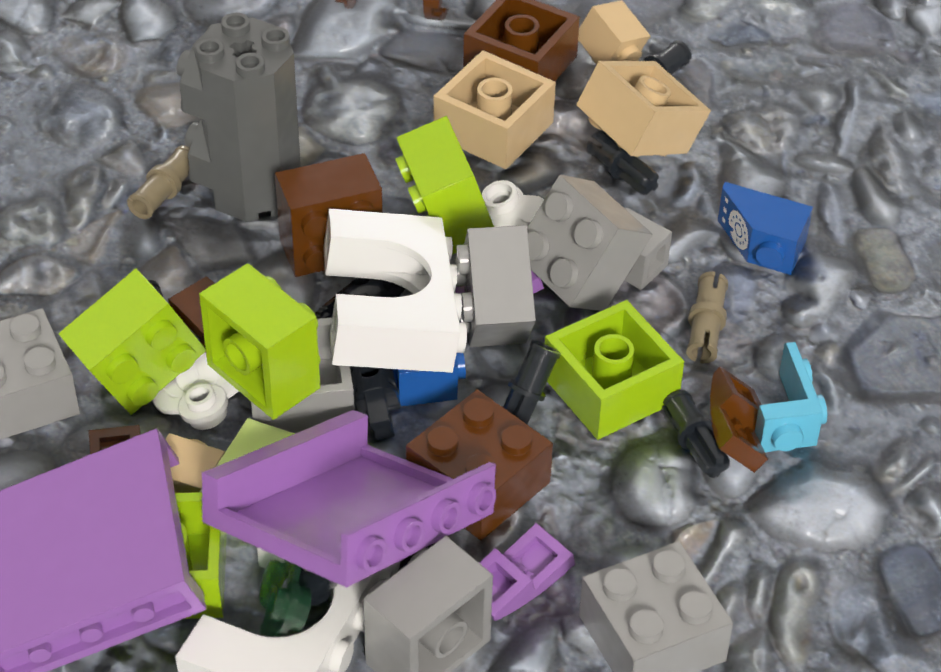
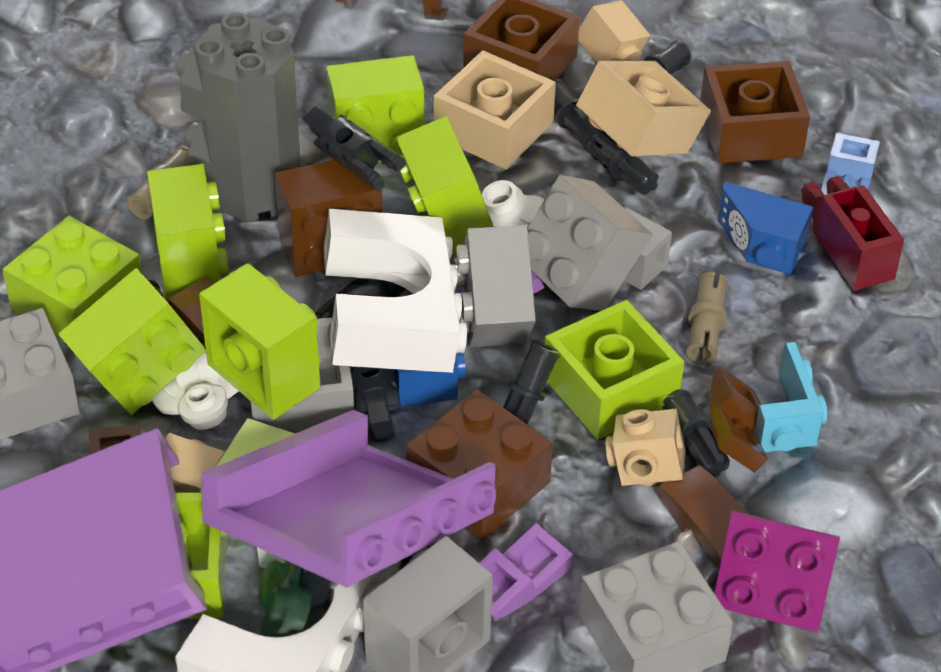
(67, 272): none -> lime brick
(187, 227): none -> lime brick
(352, 146): none -> black hinge
(378, 96): none -> lime brick
(571, 116): none -> black axle
(647, 447): none -> tan brick
(703, 506): none -> reddish brown slope
(754, 111): none -> reddish brown brick
(776, 571): none -> magenta hinge
(852, 160): none -> medium blue slope
(854, 232): none -> dark red hinge

